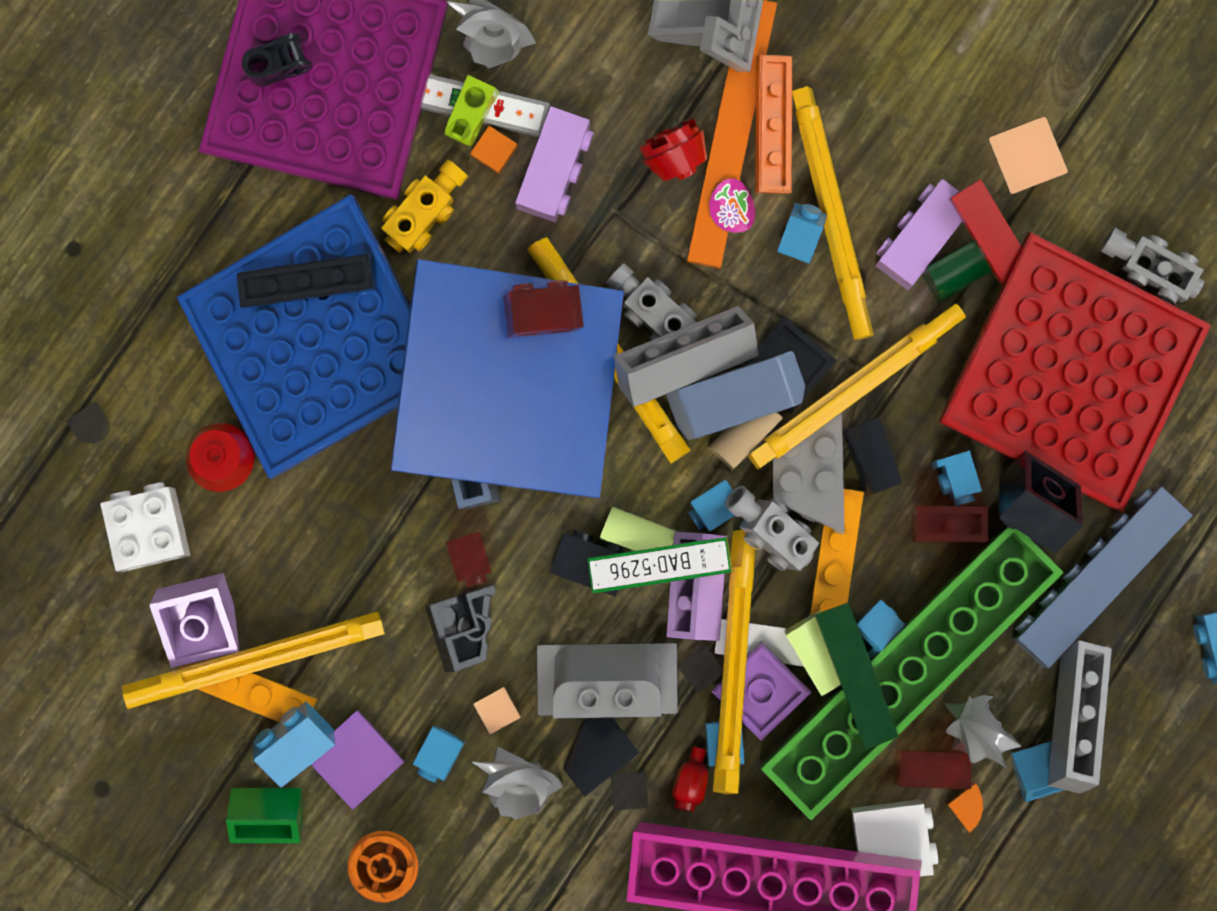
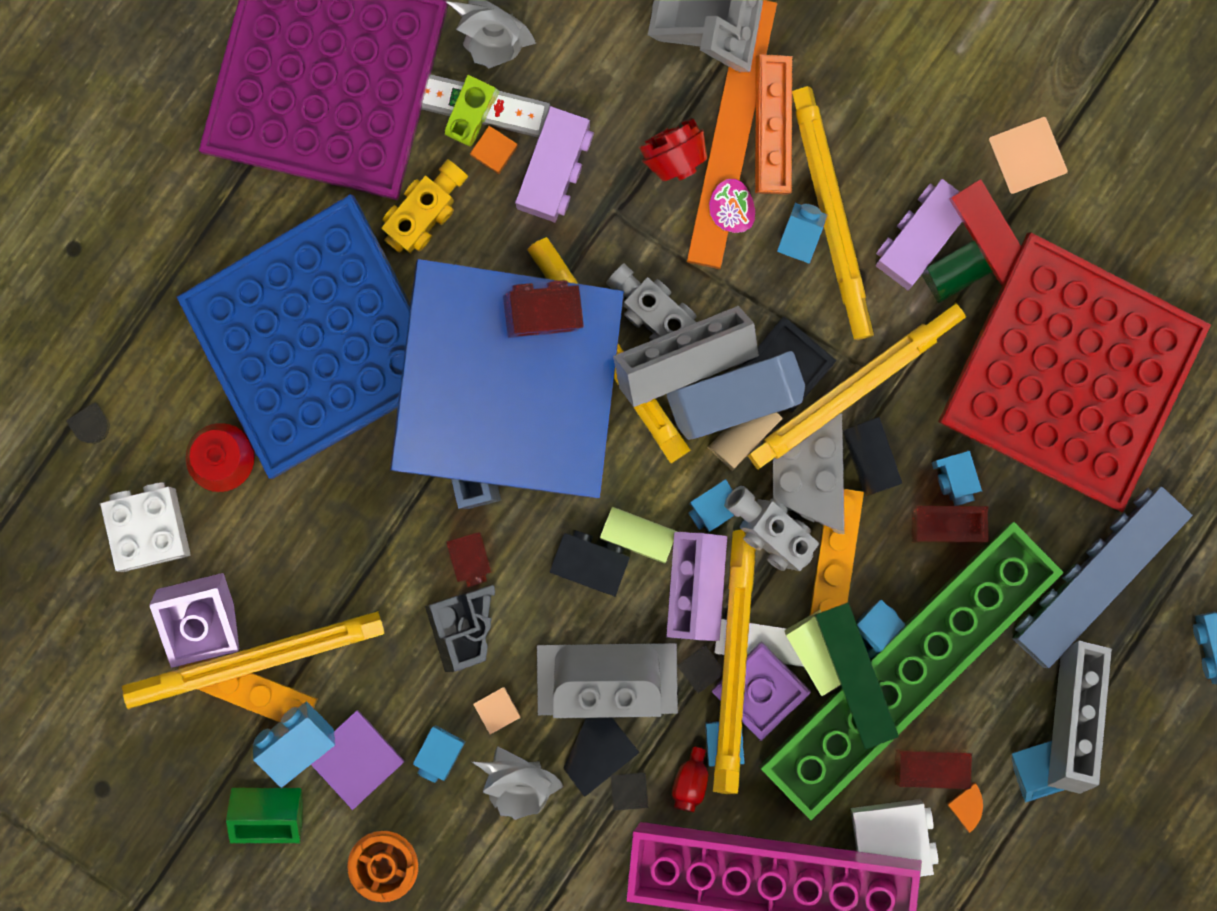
(279, 60): black piece -> none
(306, 281): black tile -> none
(660, 565): white tile -> none
(979, 731): light grey hair -> none
(1040, 502): black brick -> none
(1160, 265): light grey brick -> none

